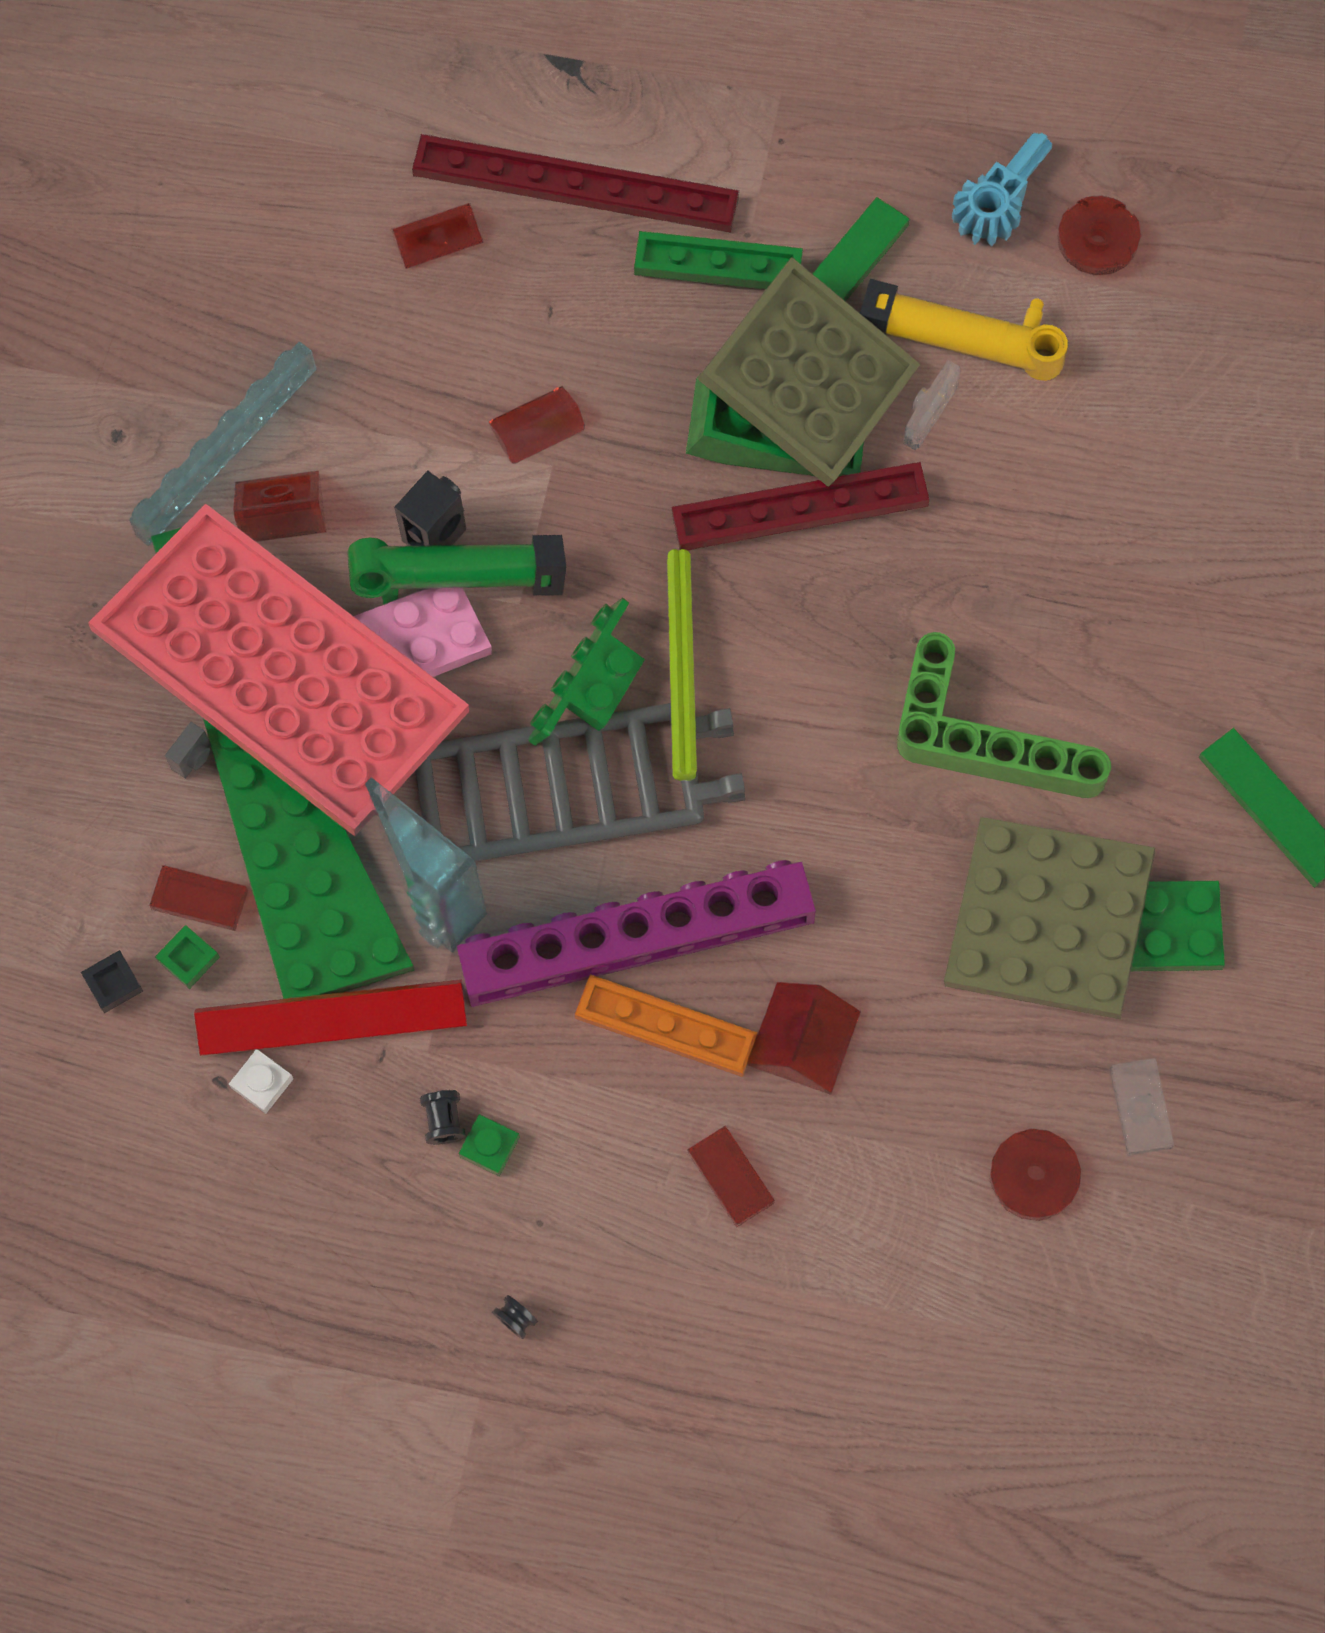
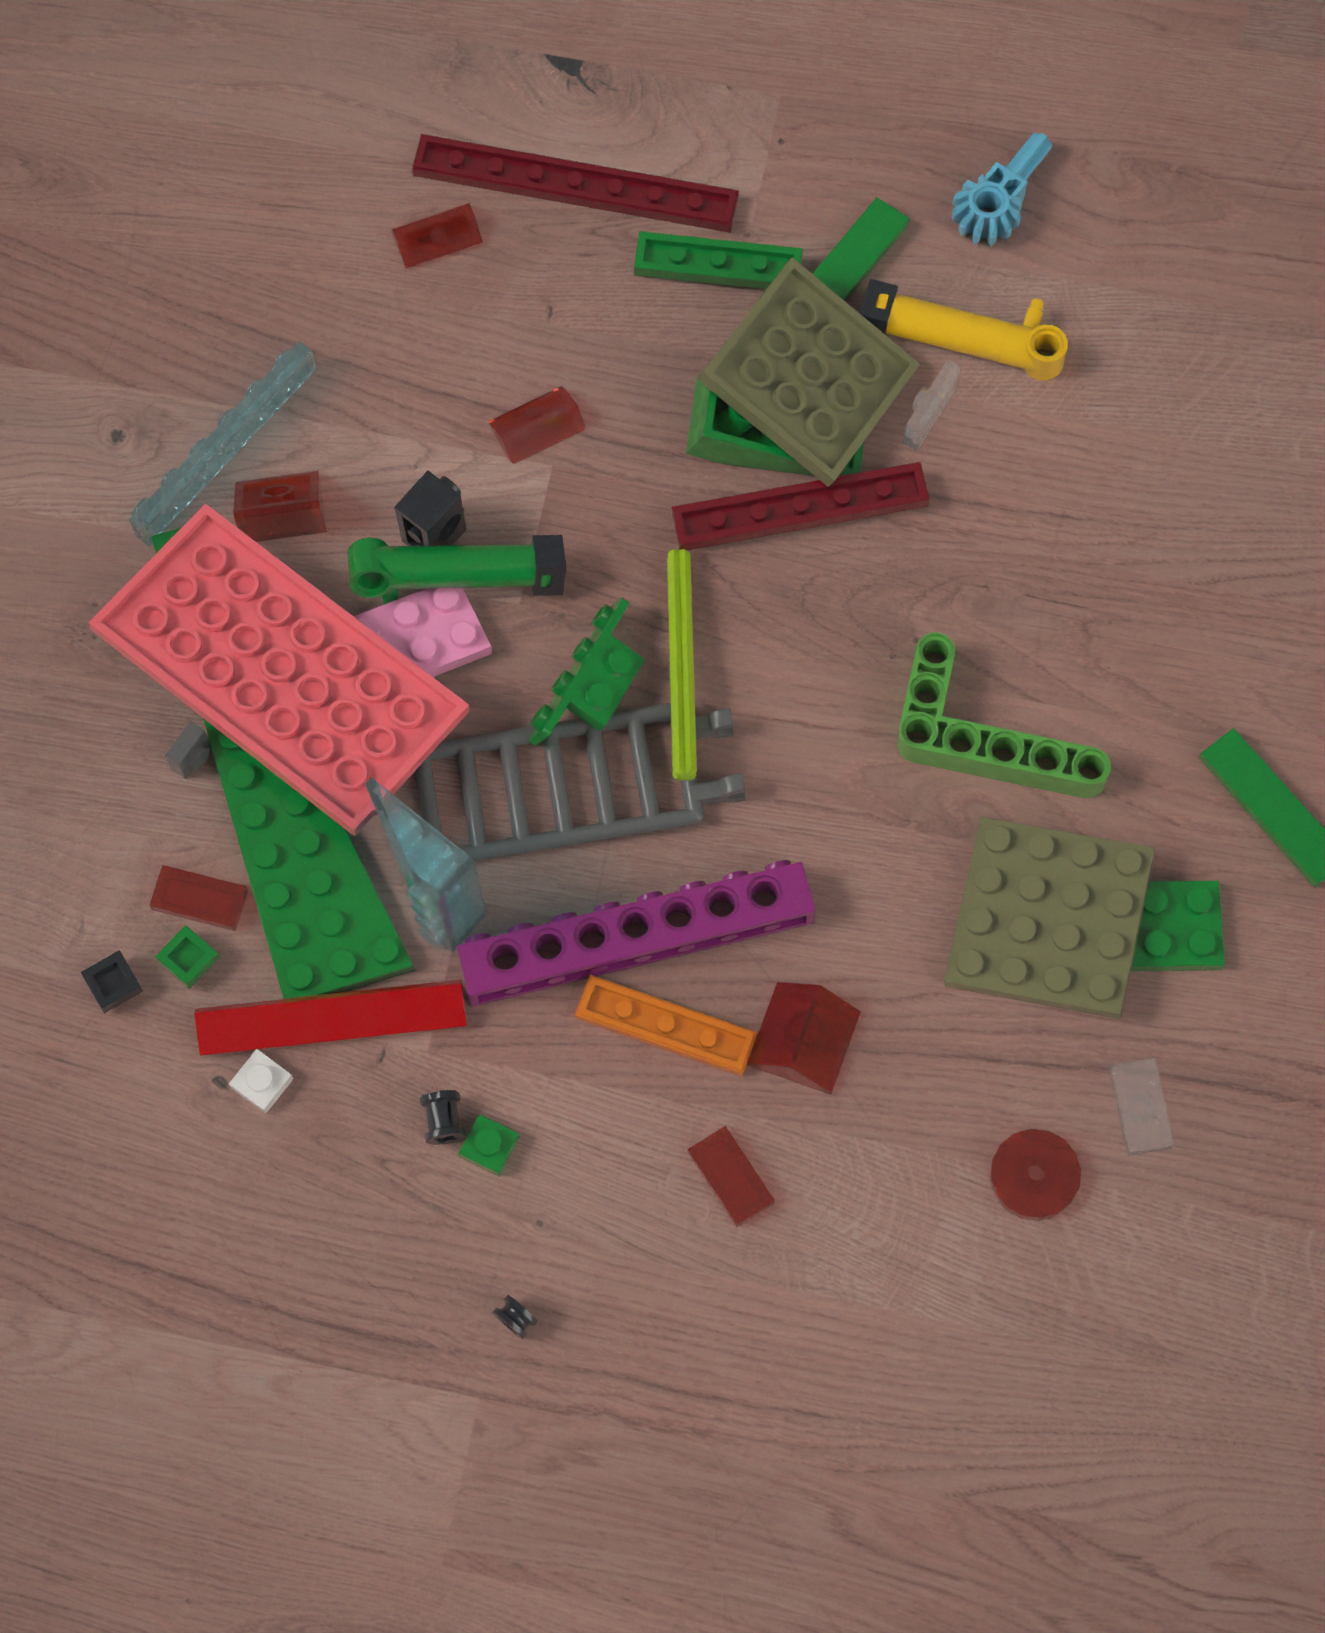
(1102, 218): clear red plate -> none

